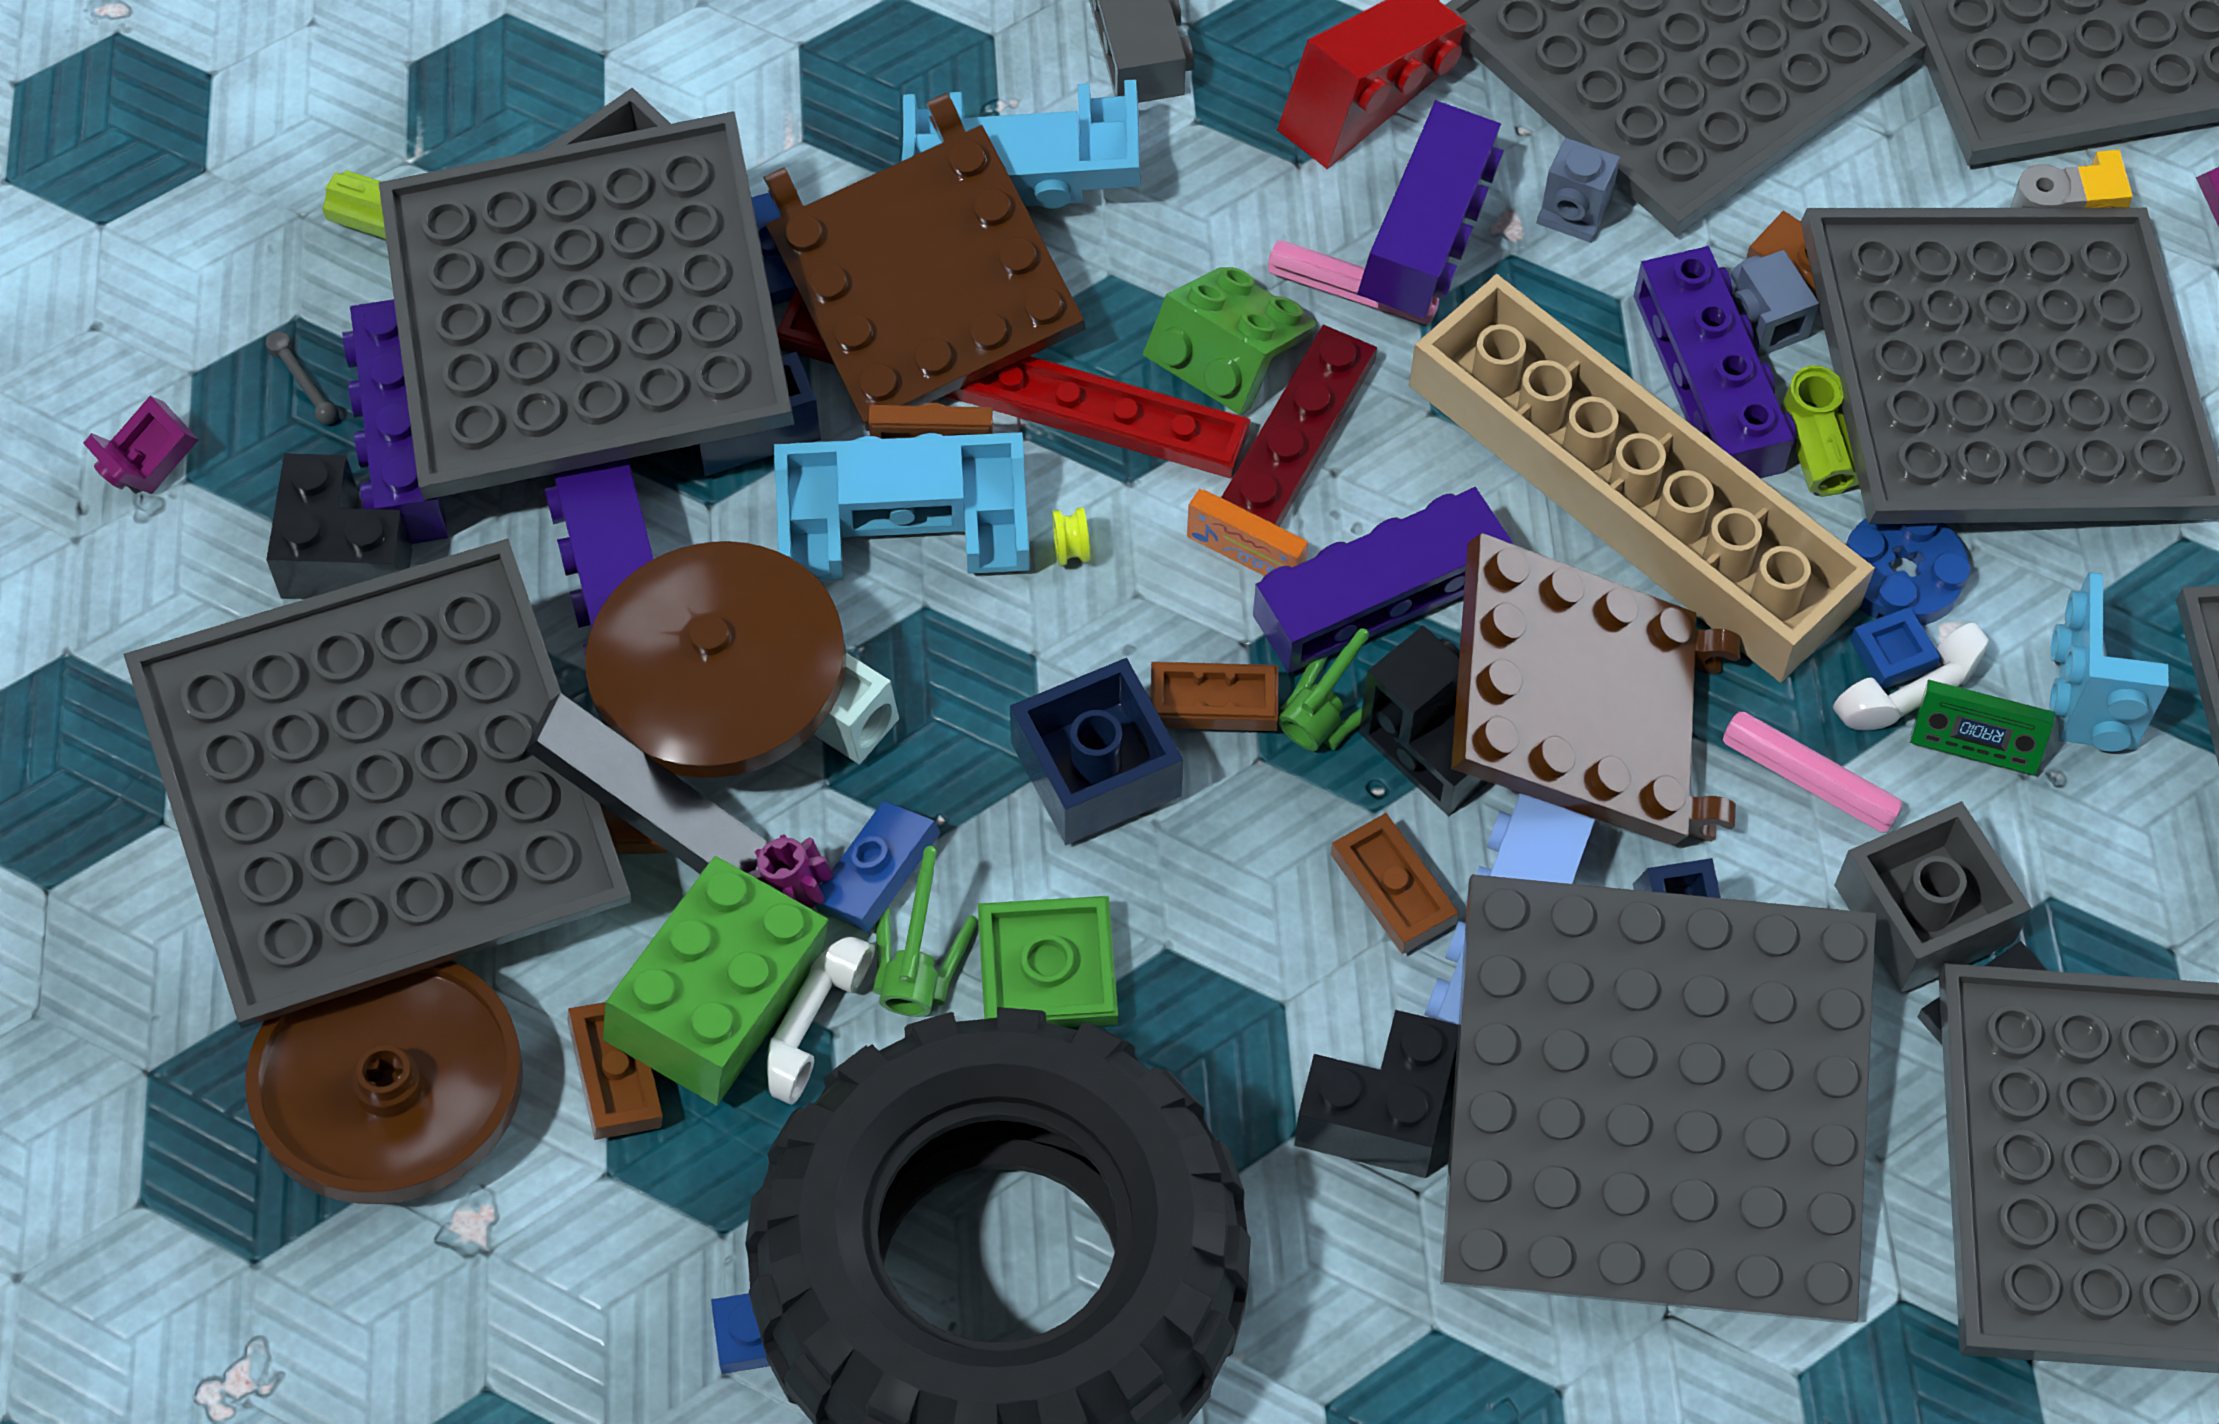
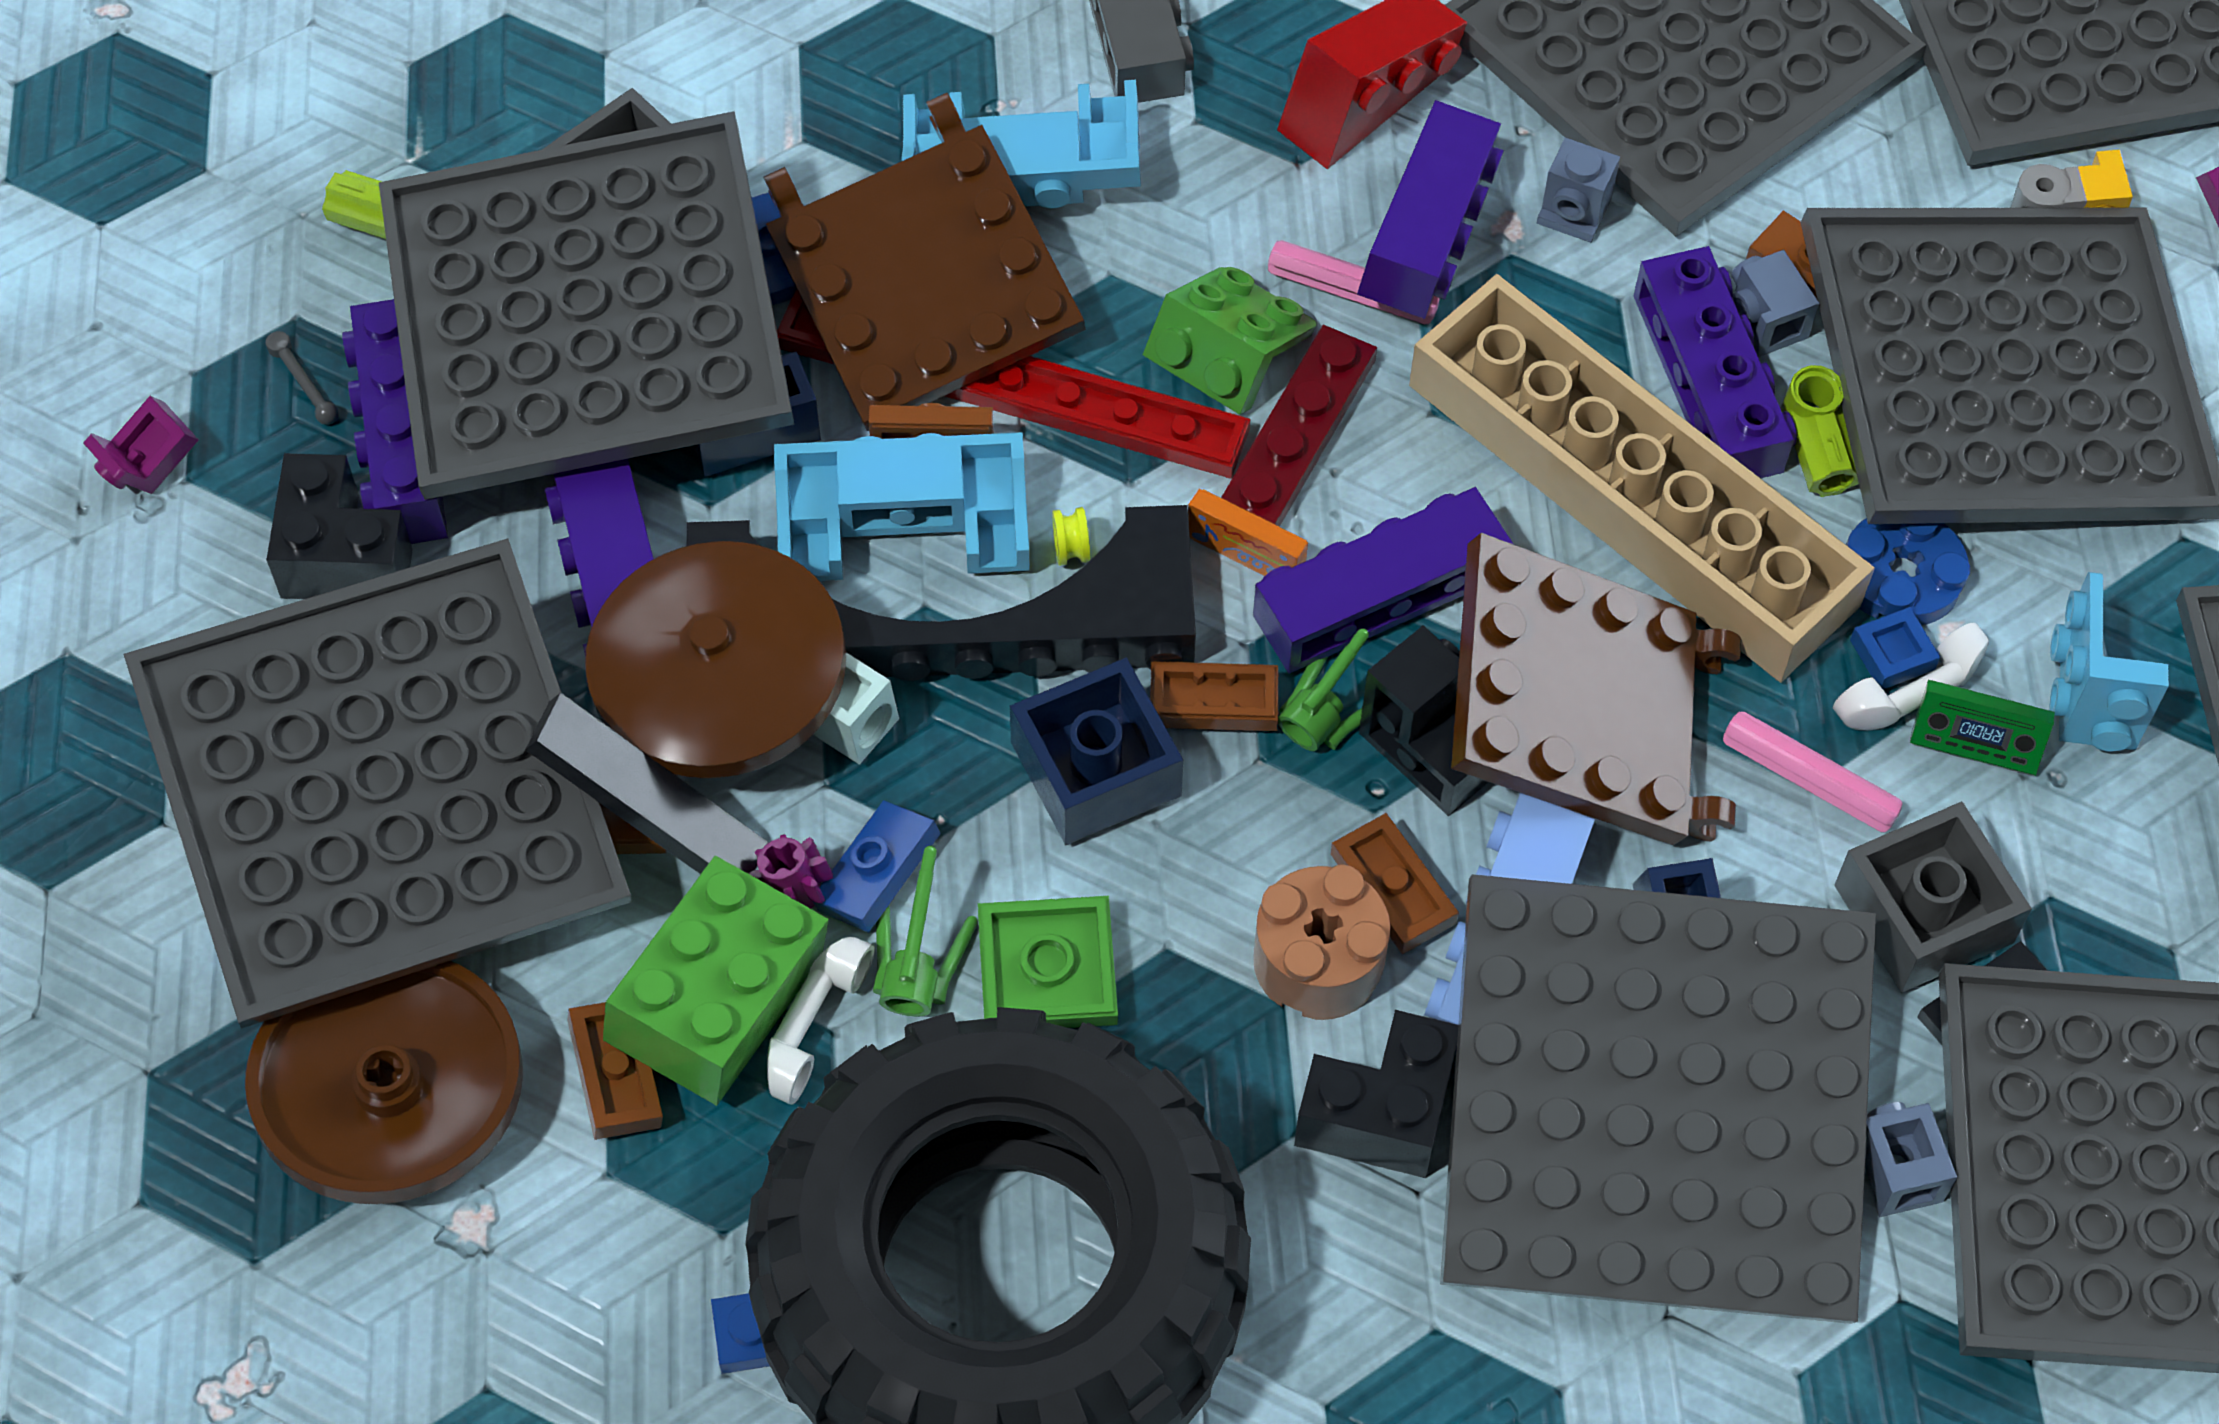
(1120, 605): none -> black arch
(1321, 941): none -> nougat brick
(1916, 1138): none -> sand blue brick

